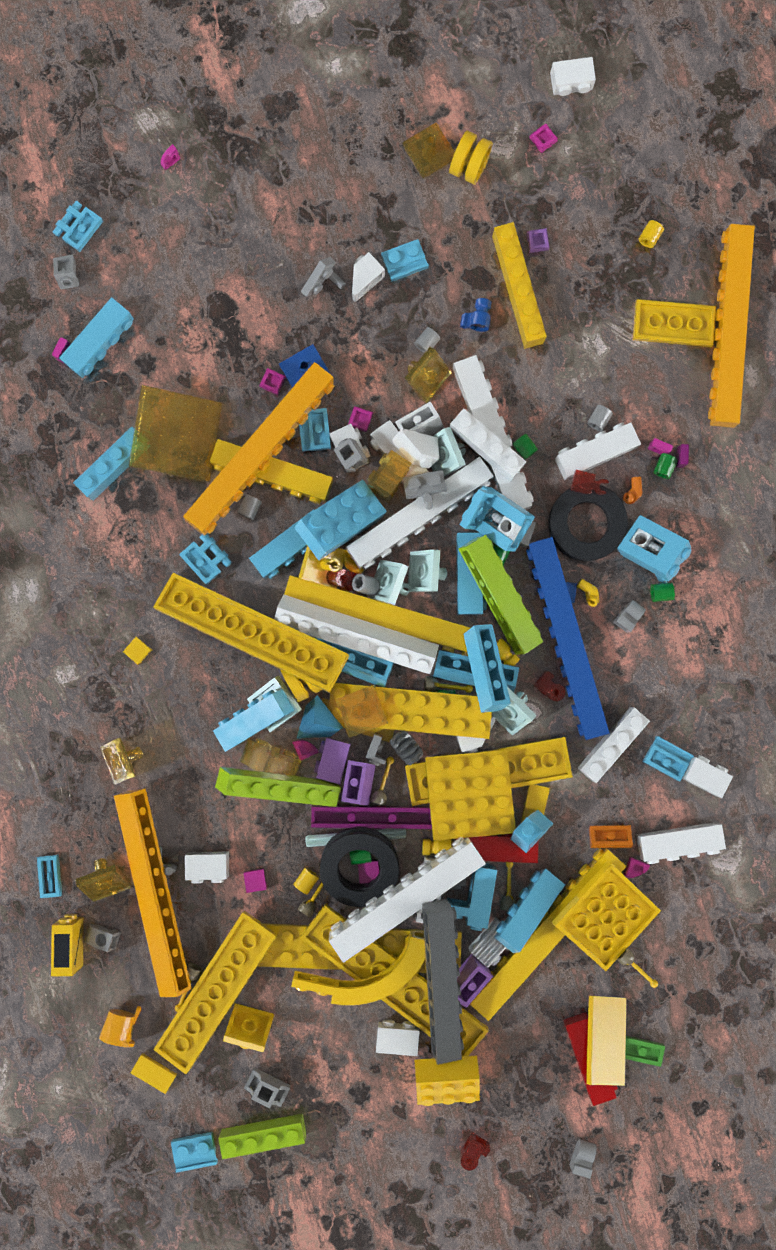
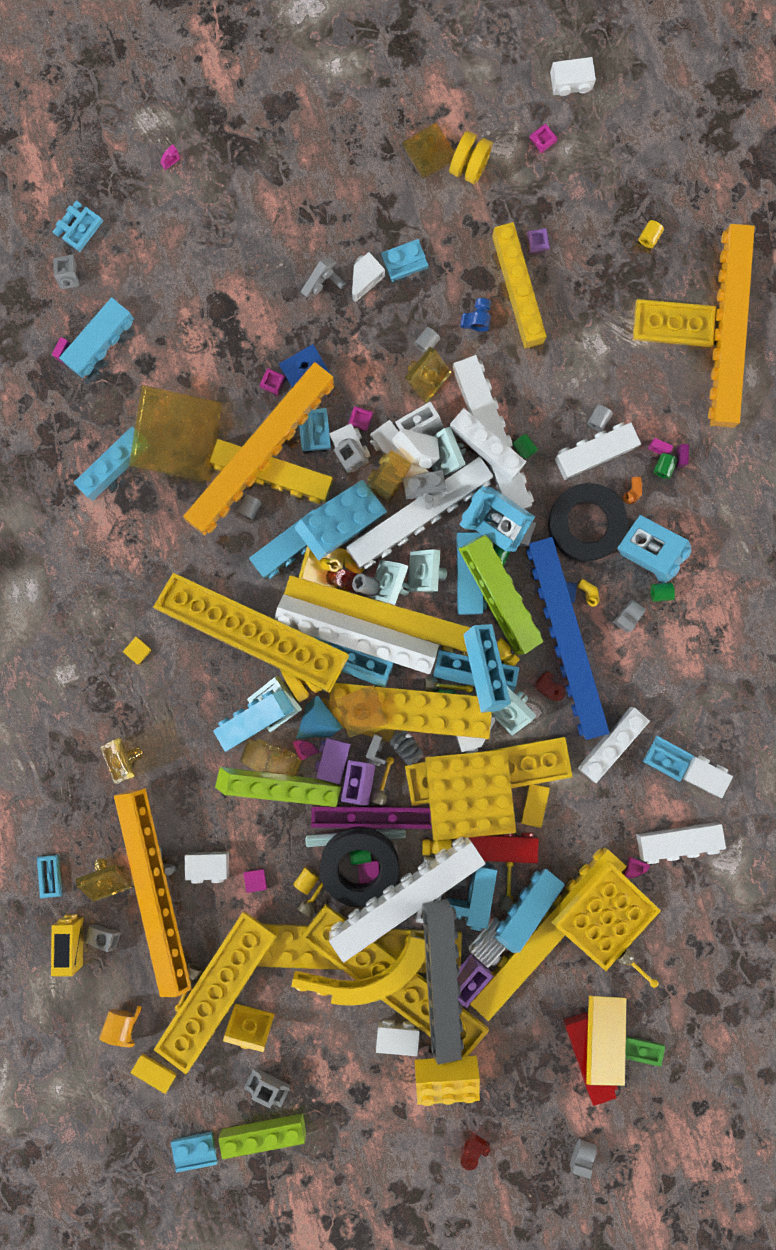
(201, 563): medium azure plate -> none
(531, 830): medium azure slope -> none
(585, 482): clear red plate -> none
(610, 836): orange plate -> none

